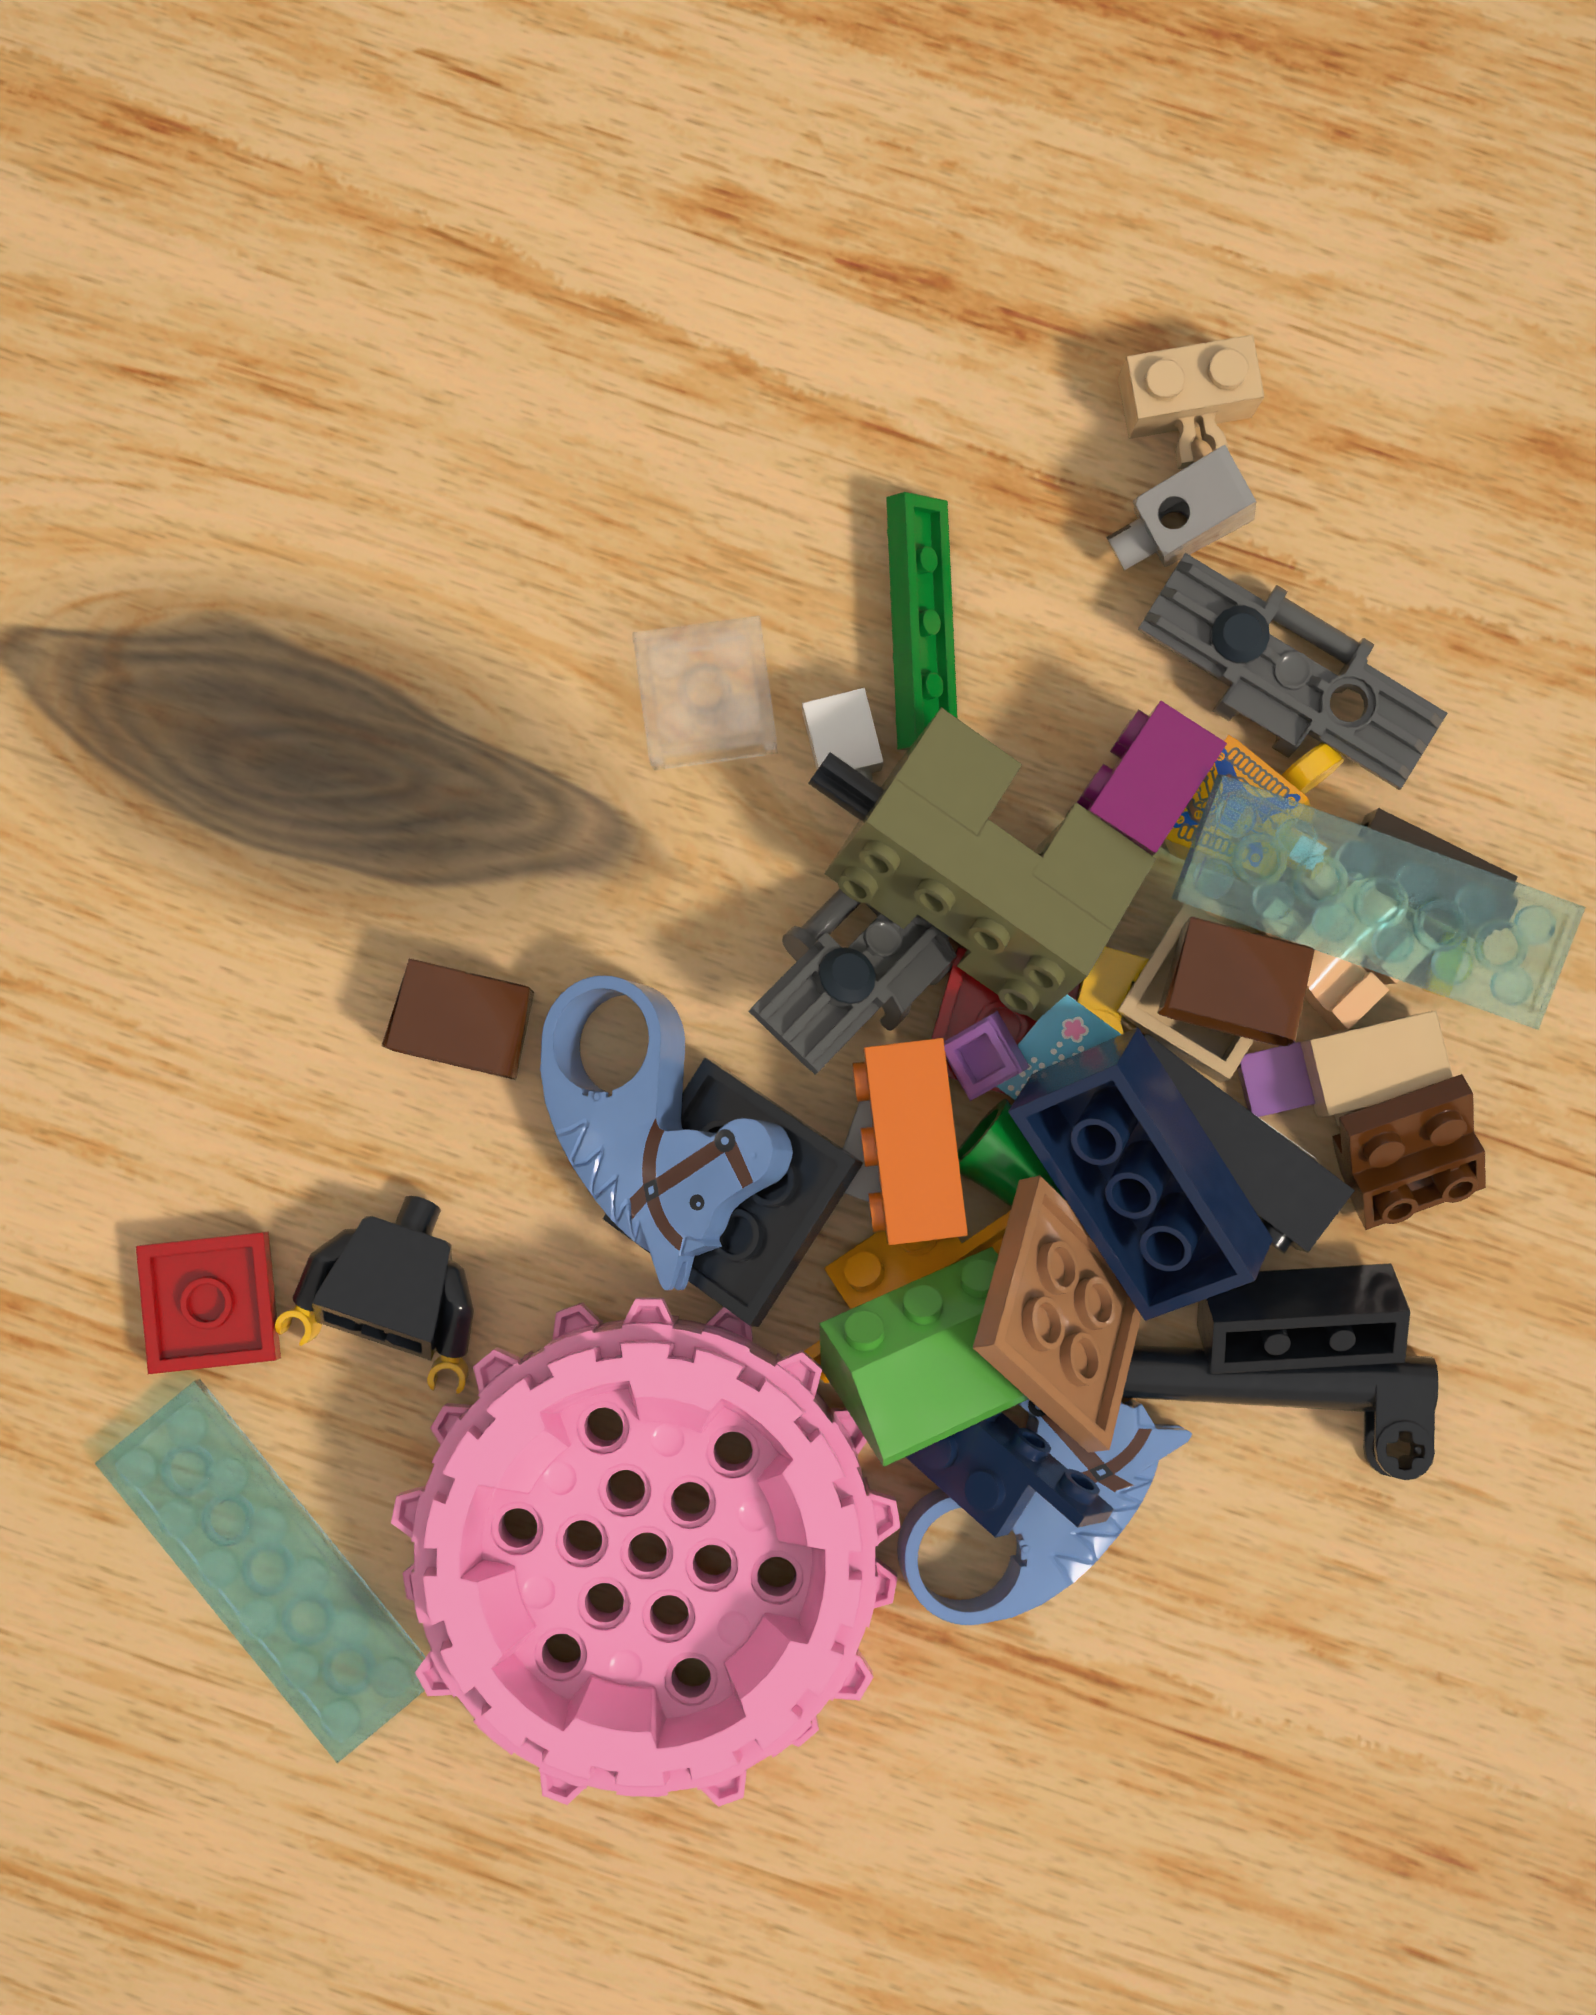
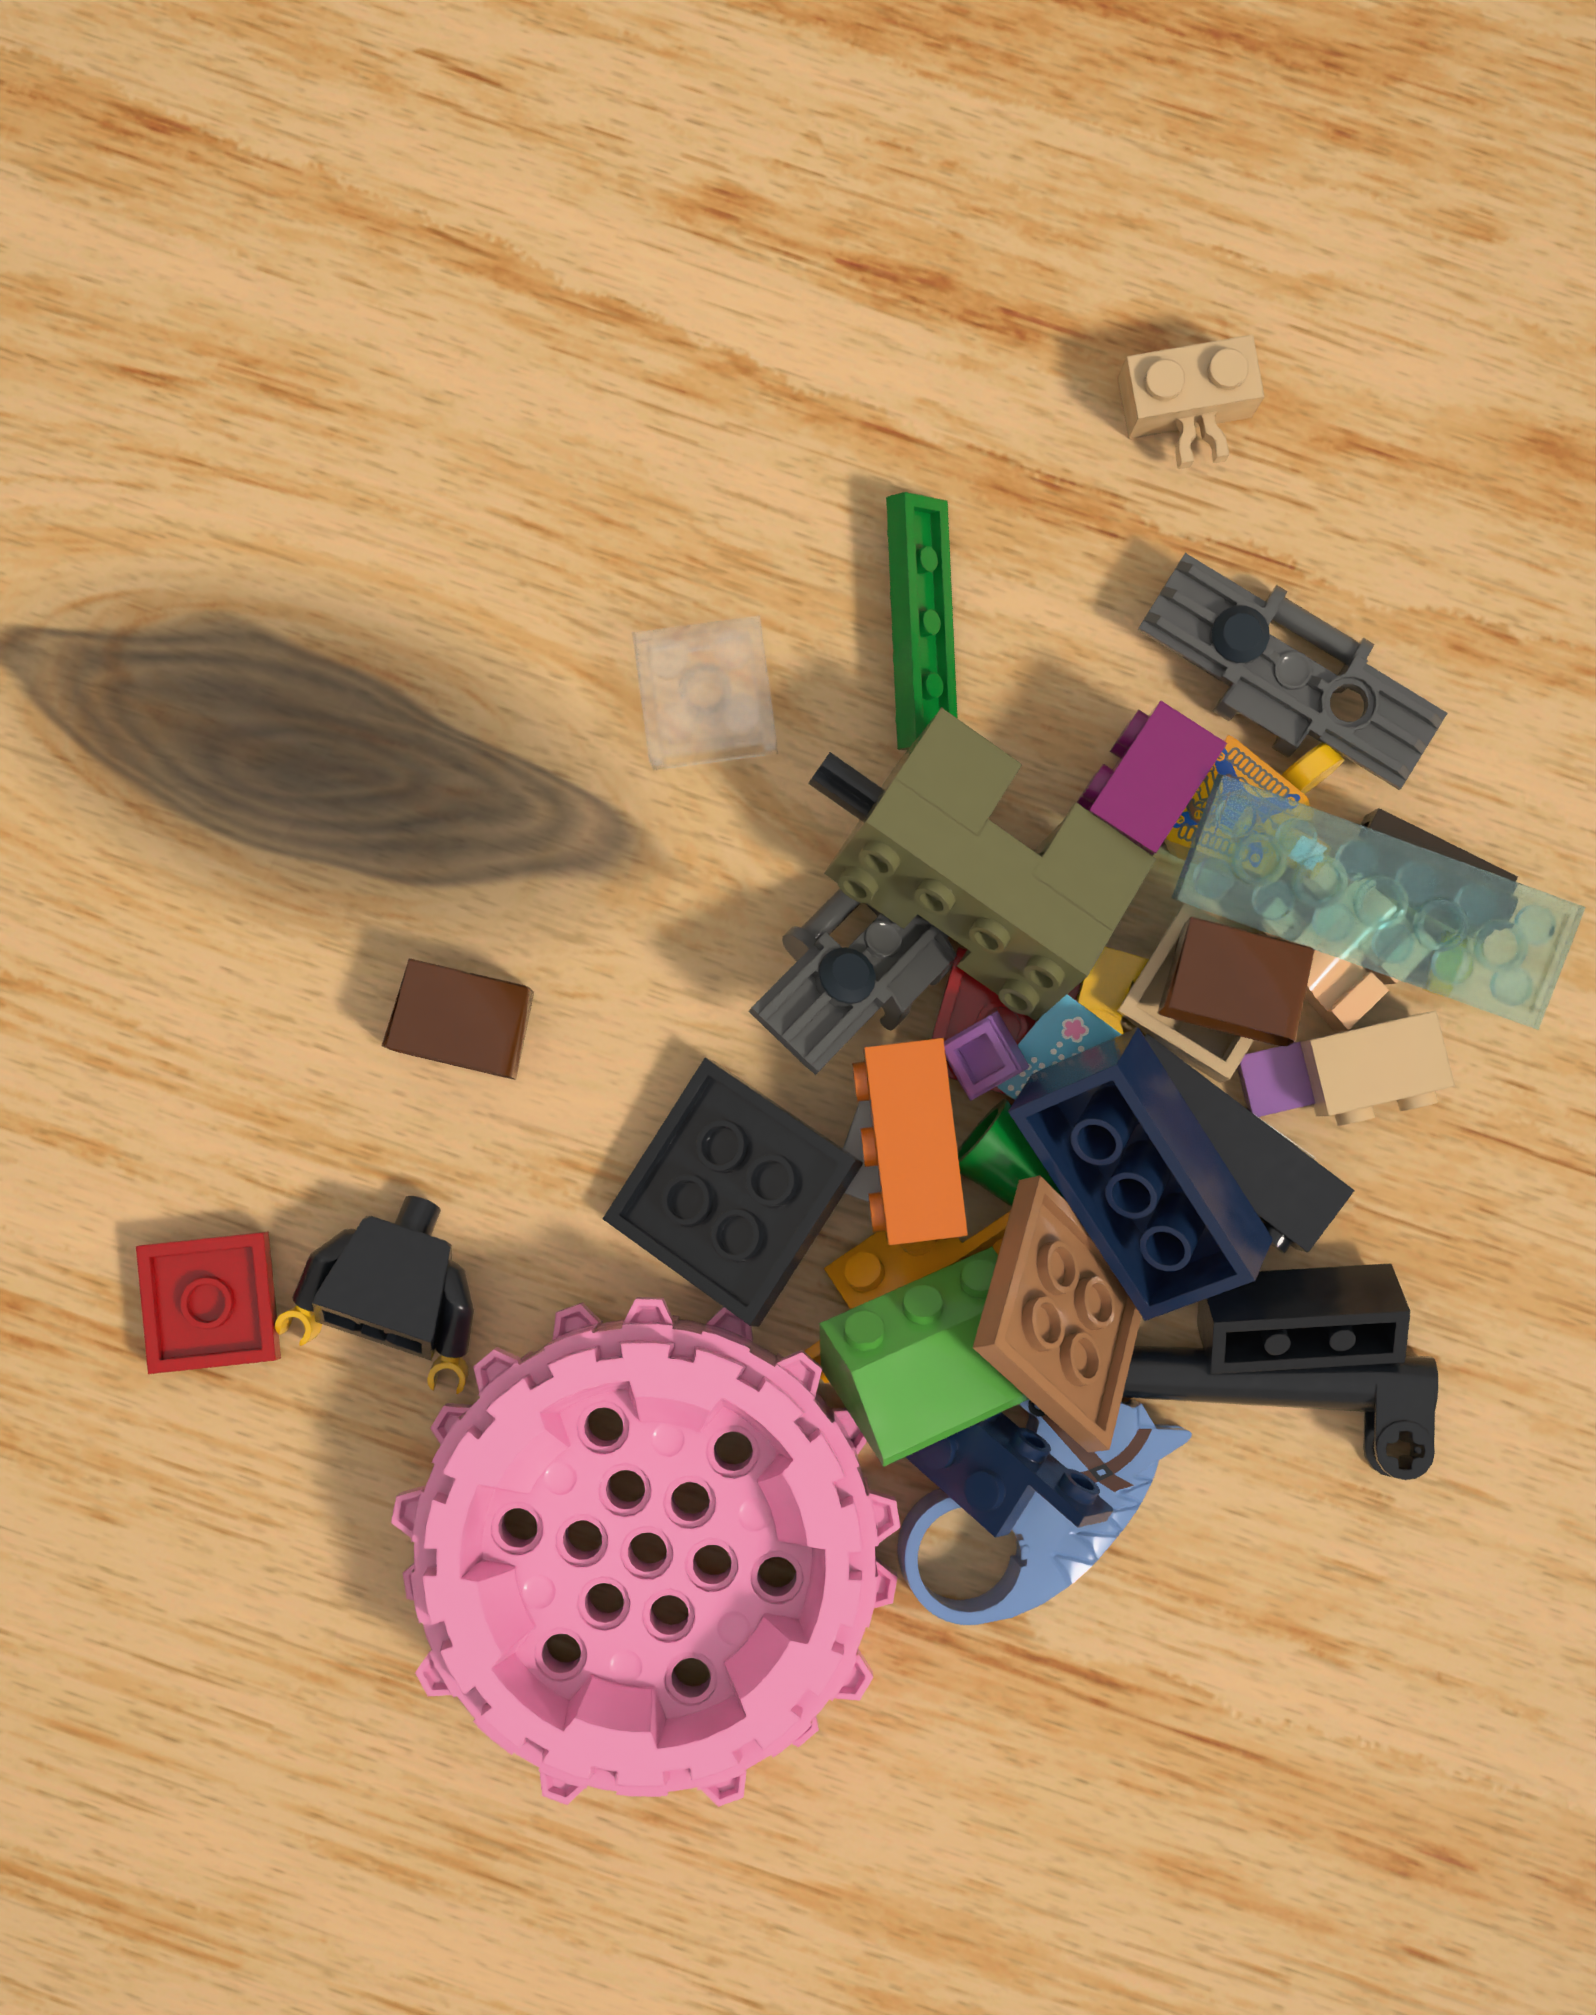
(266, 1569): clear light blue plate -> none
(629, 1149): medium blue animal -> none
(845, 729): white brick -> none
(1206, 493): light grey torso -> none
(1411, 1152): reddish brown brick -> none

